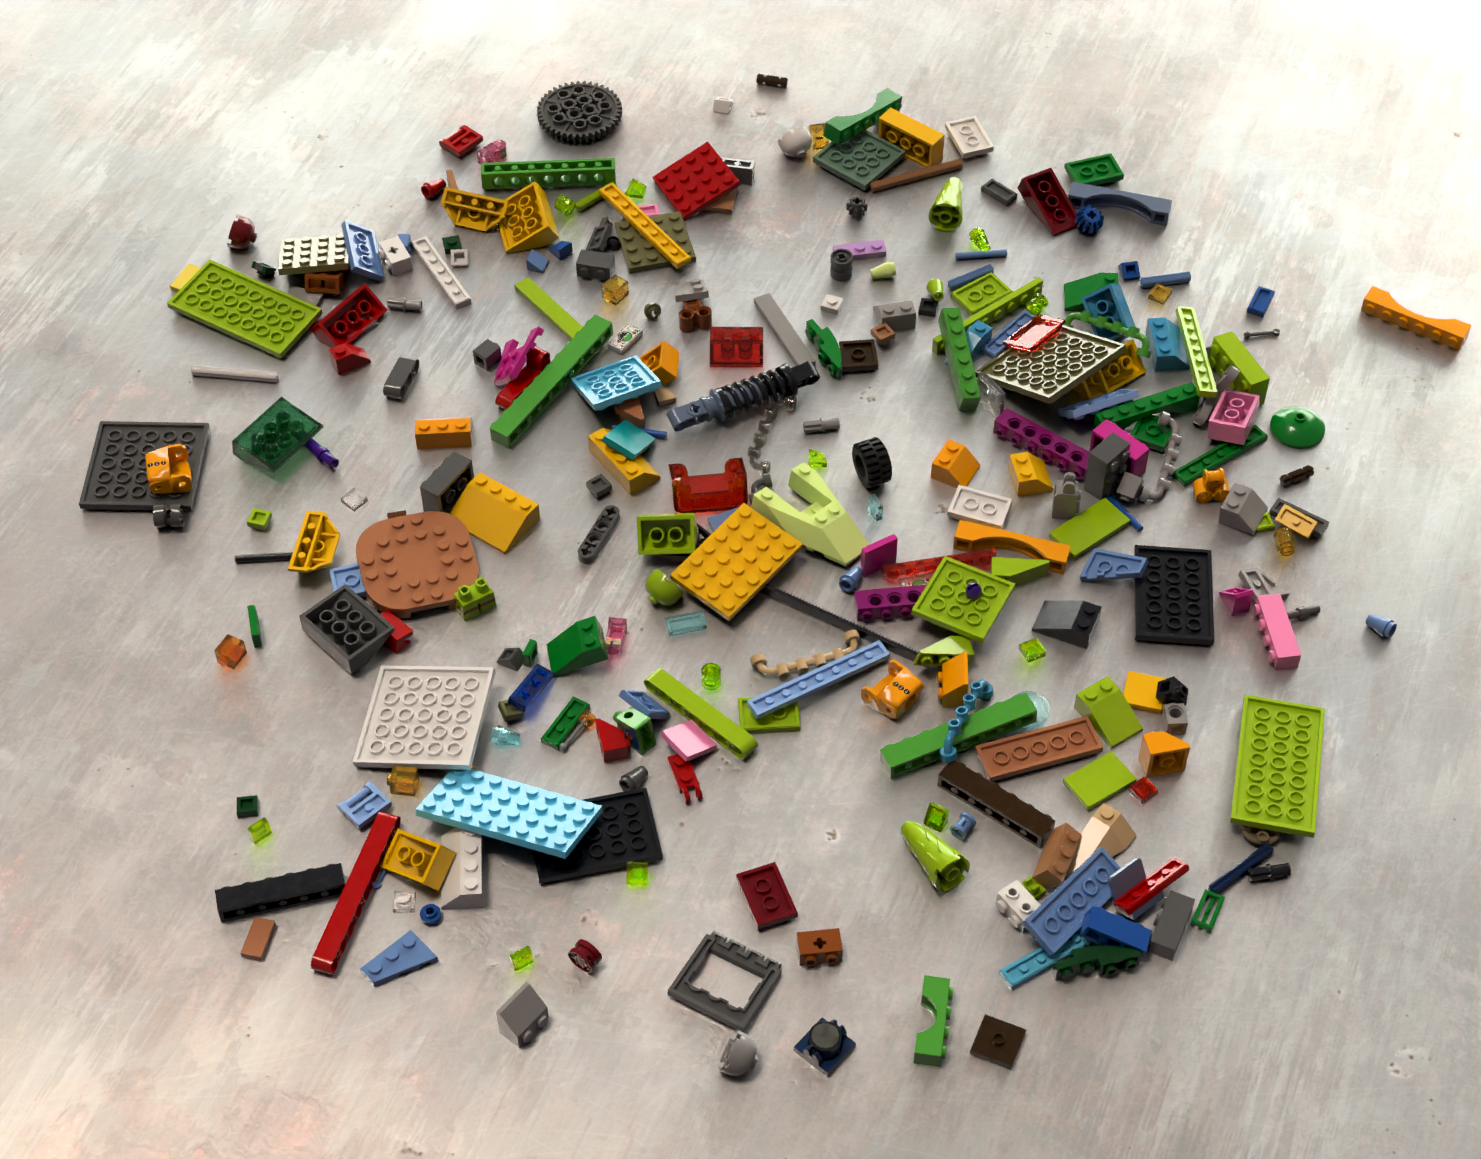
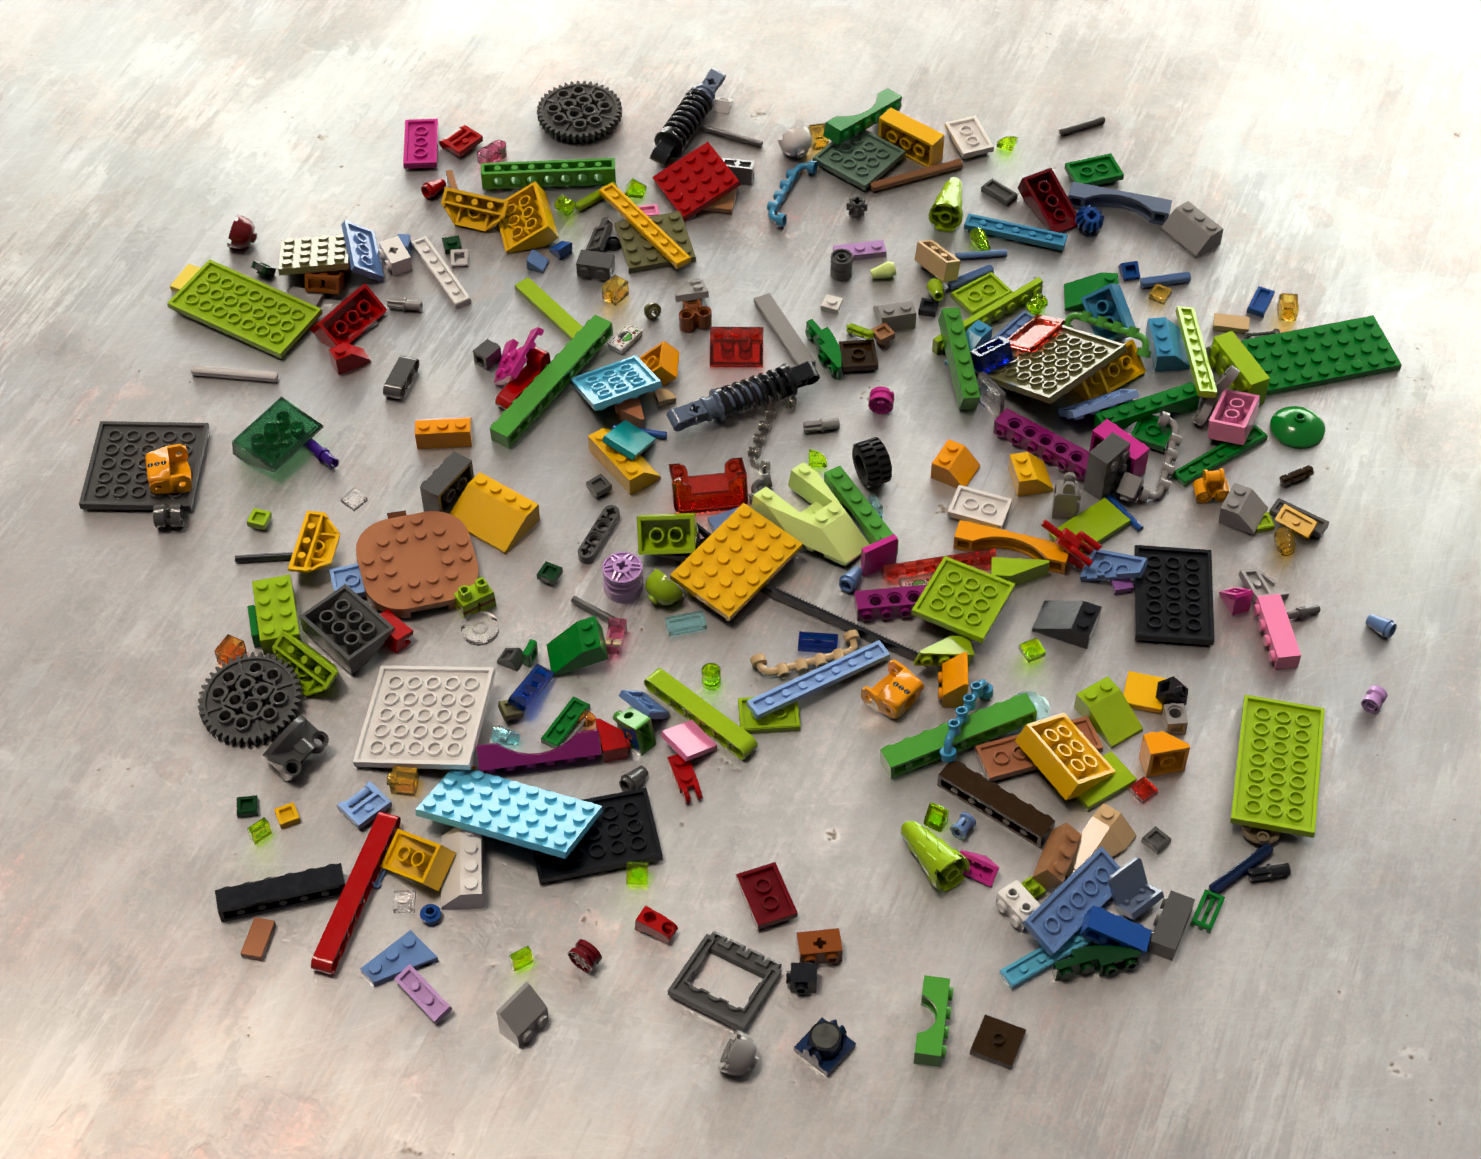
(258, 724): none -> dark grey gear
(275, 610): none -> lime brick
(287, 815): none -> yellow tile
(294, 747): none -> dark grey piece
(312, 668): none -> lime wedge
(420, 143): none -> dark pink plate
(423, 994): none -> lavender plate
(479, 628): none -> clear tile
(549, 573): none -> dark green plate
(581, 744): none -> magenta arch
(591, 608): none -> dark grey bar
(622, 577): none -> lavender wheel
(655, 925): none -> red leg
(686, 118): none -> black piece
(730, 135): none -> dark grey bar
(772, 80): dark brown axle -> none
(785, 186): none -> dark azure bar
(802, 978): none -> black brick
(817, 644): none -> clear blue tile
(858, 505): none -> bright green arch
(860, 331): none -> lime axle
(881, 400): none -> dark pink wheel
(937, 260): none -> tan brick
(975, 591): dark purple hinge -> none
(980, 868): none -> dark pink slope
(992, 355): none -> clear blue slope
(1007, 143): none -> clear neon green tile
(1016, 232): none -> dark azure plate
(1064, 755): none -> yellow slope
(1073, 543): none -> red plant
(1083, 125): none -> dark grey bar
(1121, 585): none -> medium lavender tile
(1151, 886): red tile -> none
(1156, 840): none -> dark grey tile
(1192, 229): none -> light grey slope
(1231, 323): none -> tan tile
(1287, 307): none -> clear yellow brick
(1323, 354): none -> green plate
(1373, 700): none -> lavender wheel
(1445, 331): light orange arch -> none

